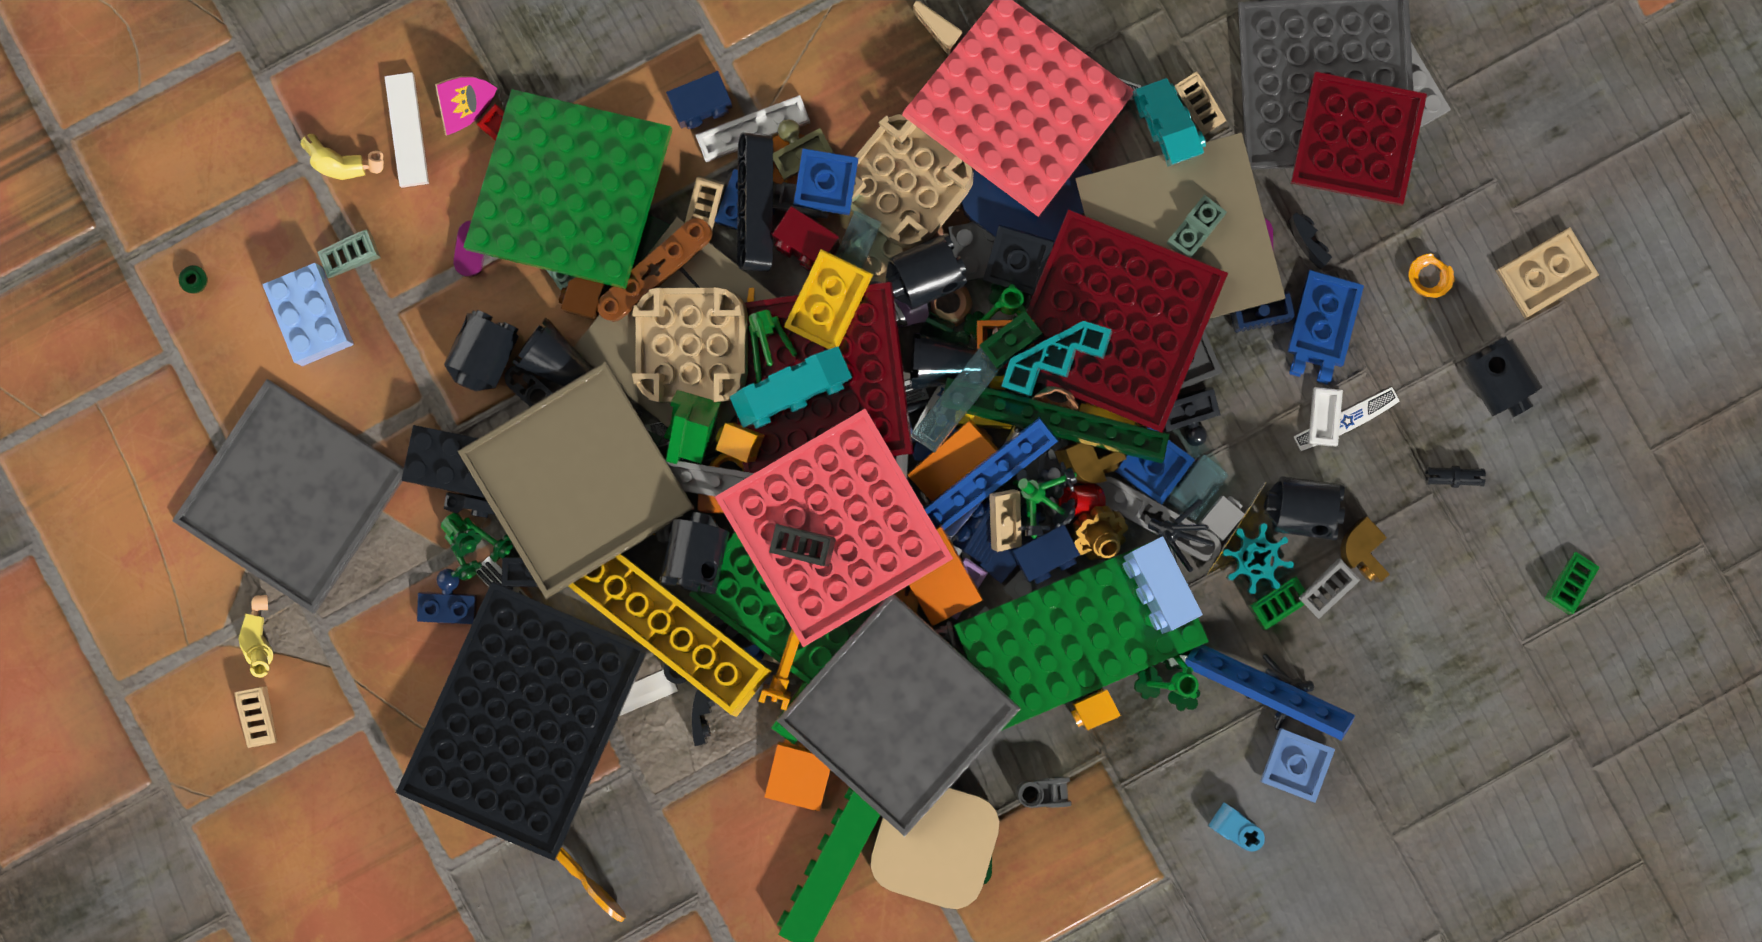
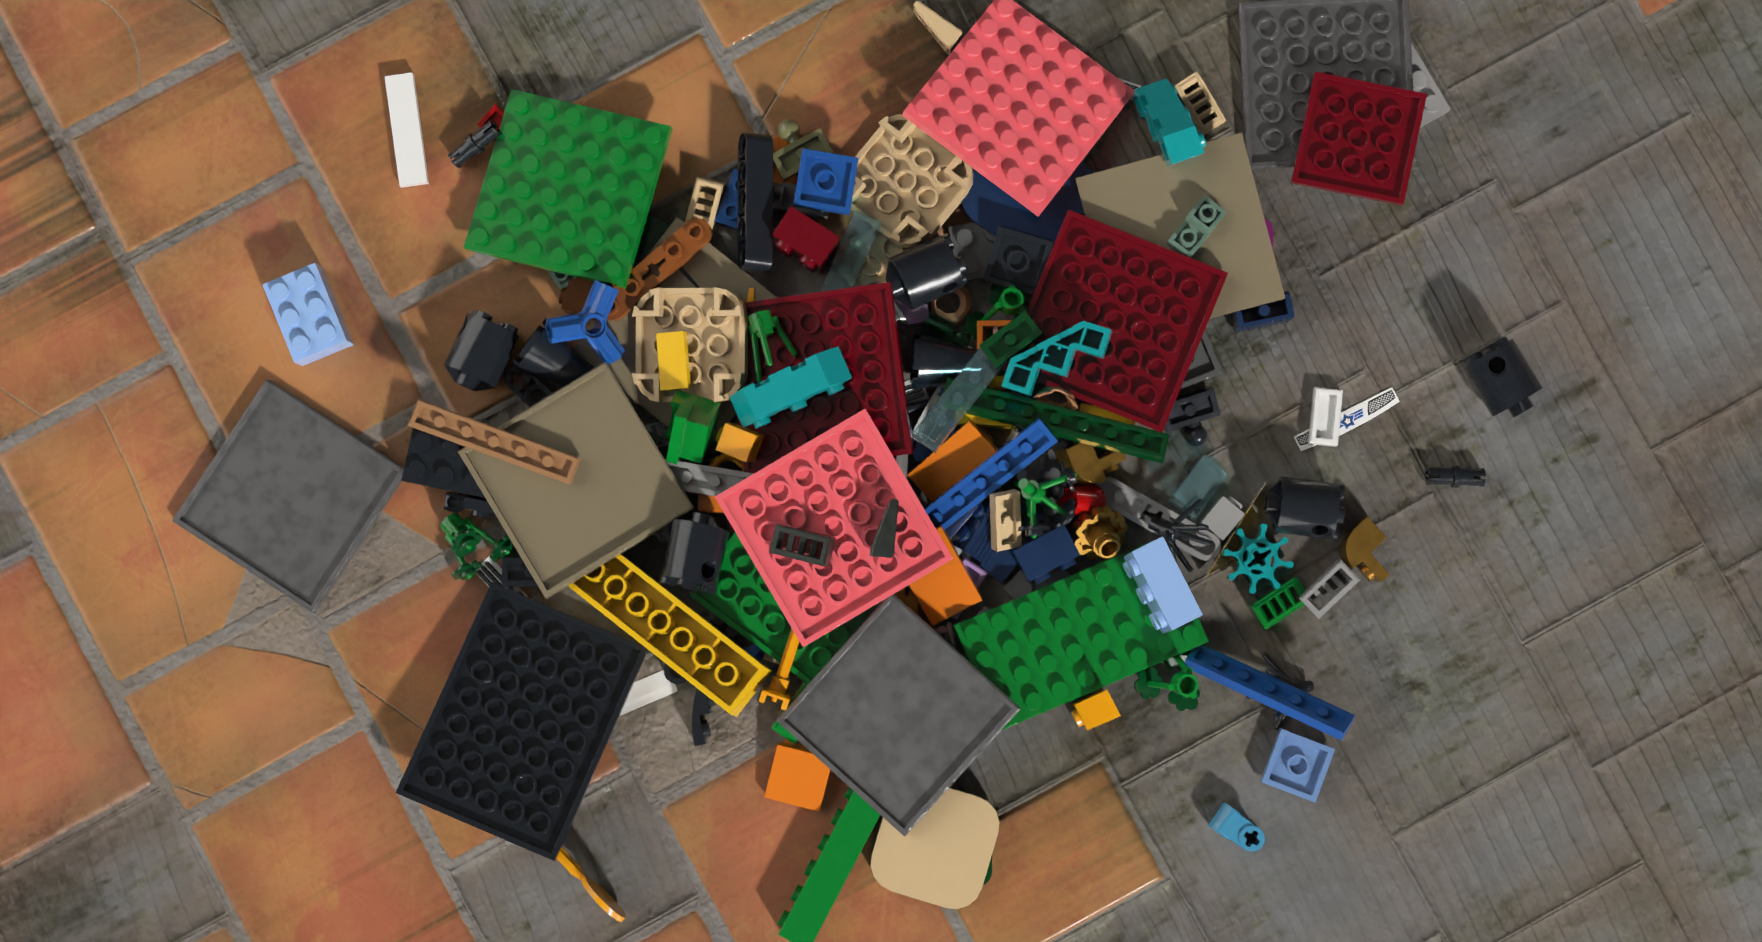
(201, 281): dark green plate -> none
(243, 709): tan slope -> none
(251, 639): light yellow arm -> none
(337, 166): light yellow arm -> none
(364, 236): sand green slope -> none
(446, 606): dark blue plate -> none
(463, 101): dark pink shield -> none
(466, 262): magenta tile -> none
(475, 144): none -> black pin
(494, 441): none -> medium nougat tile
(600, 336): none -> blue piece
(673, 360): none -> yellow tile
(700, 100): dark blue brick -> none
(725, 138): white tile -> none
(828, 300): yellow tile -> none
(885, 537): none -> pearl dark grey slope
(1047, 792): dark grey piece -> none
(1156, 478): blue plate -> none
(1303, 230): black slope -> none
(1324, 324): blue tile -> none
(1446, 276): light orange piece -> none
(1547, 272): tan tile -> none
(1553, 596): green slope -> none

